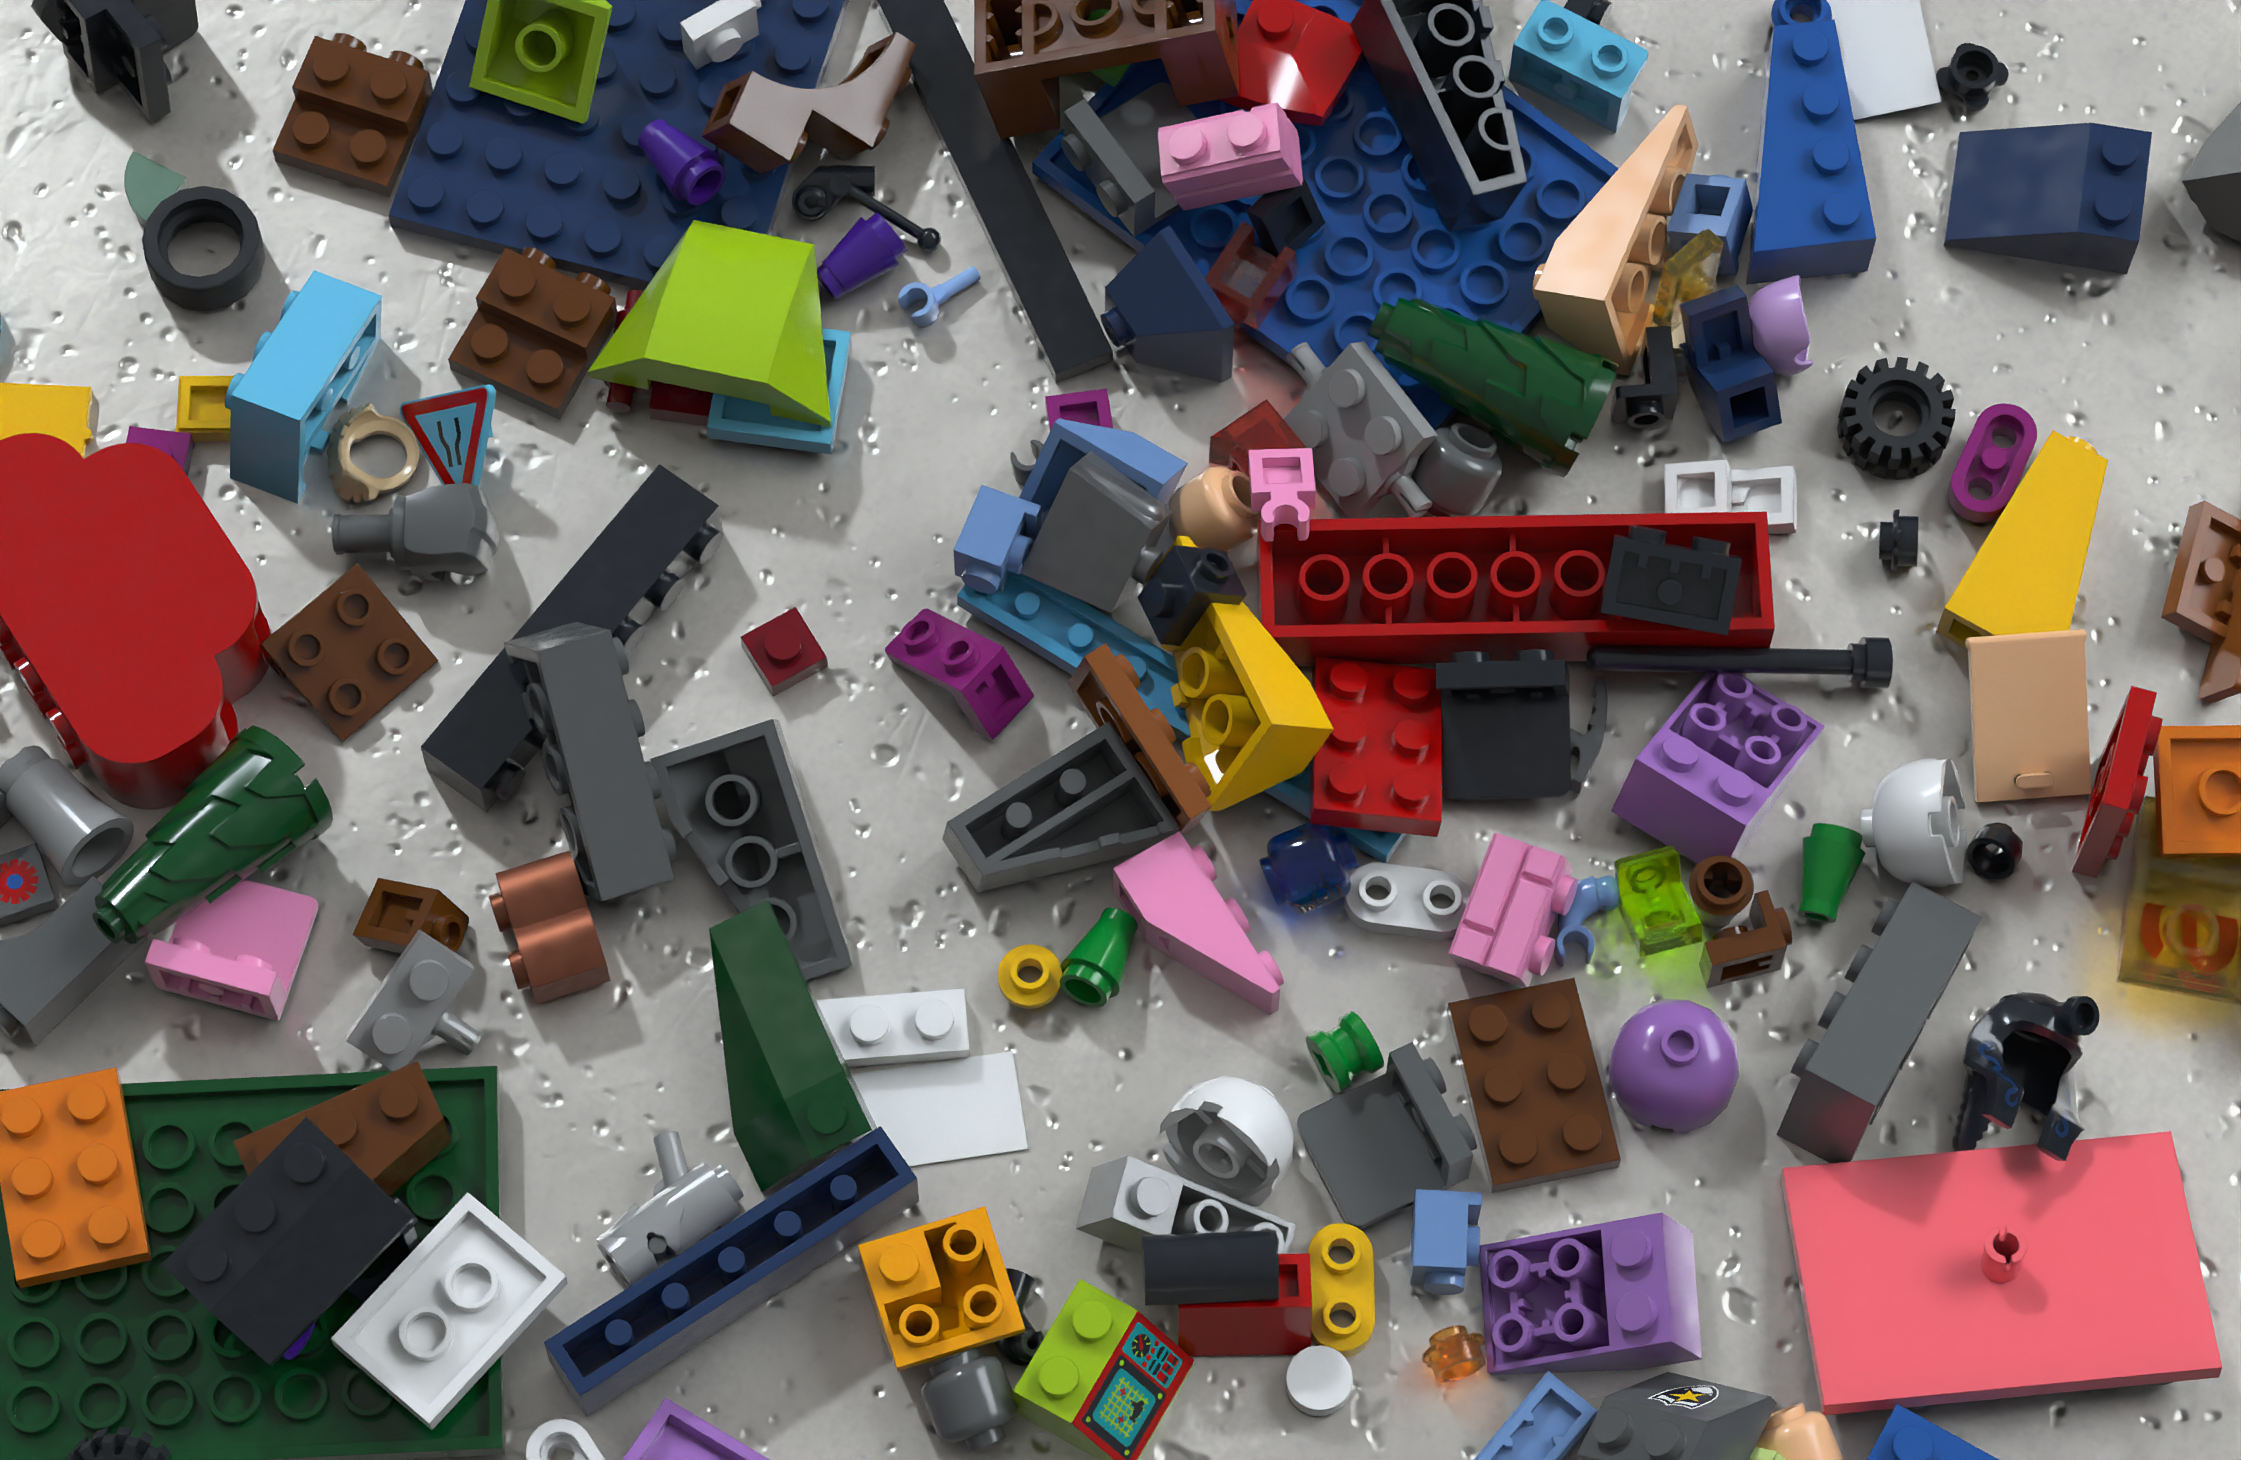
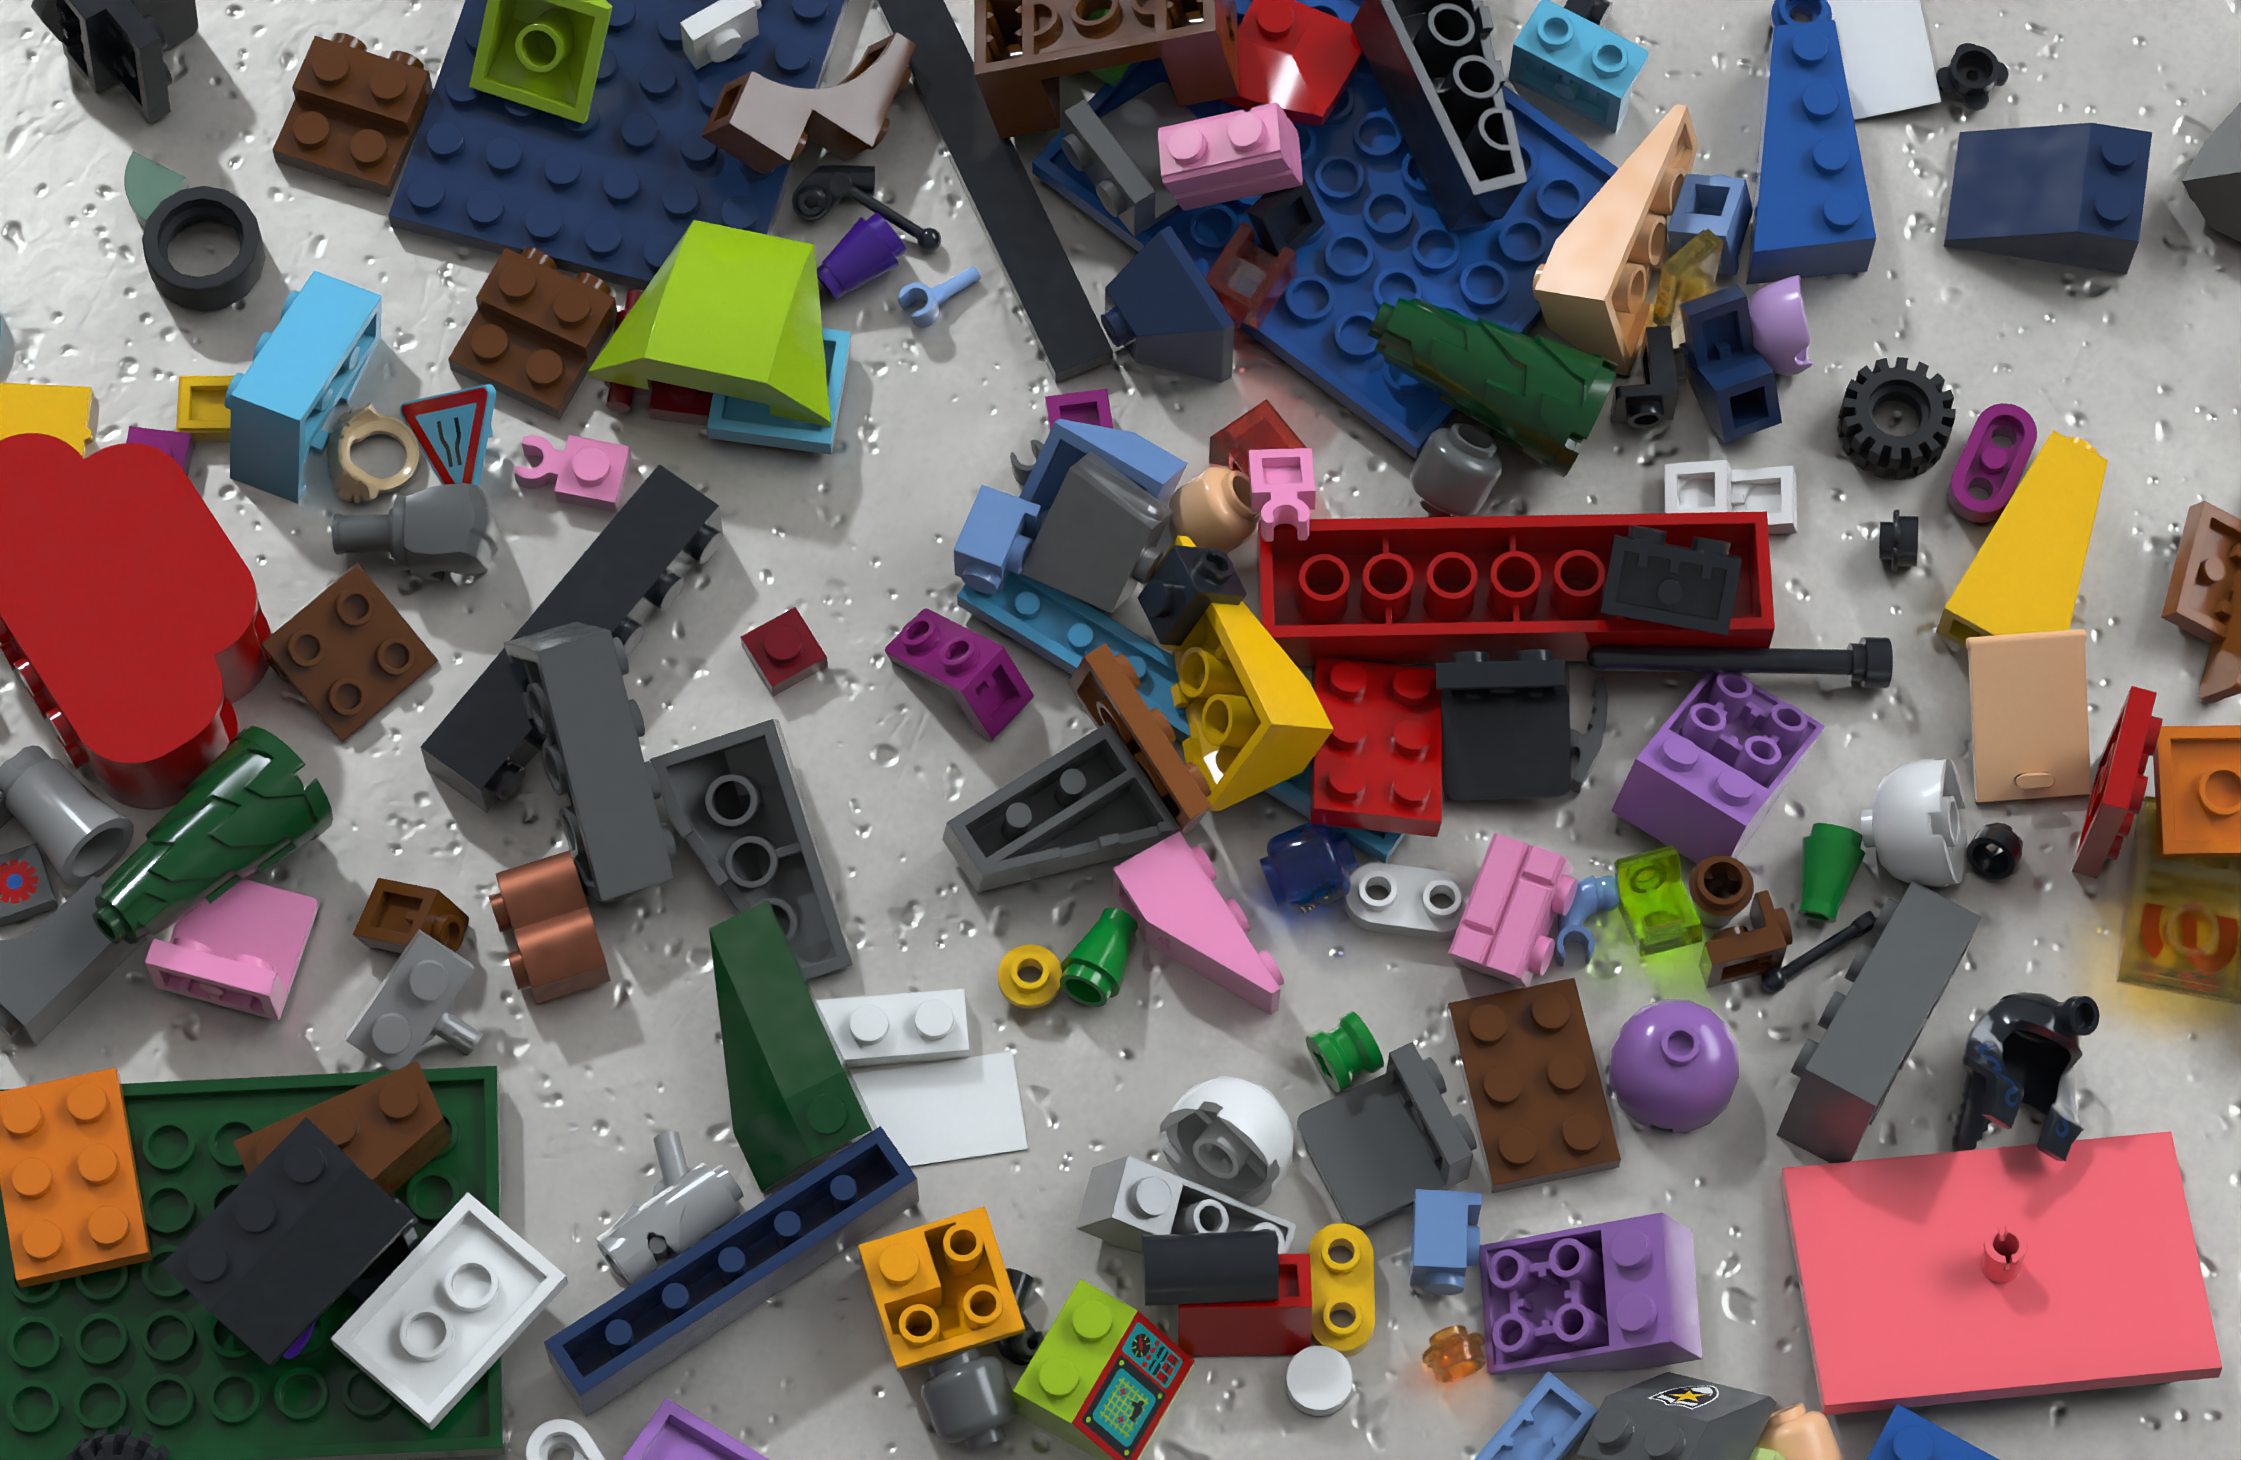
(584, 474): none -> bright pink plate
(684, 164): dark purple cone -> none
(1359, 430): light grey plate -> none
(1775, 978): none -> black hinge

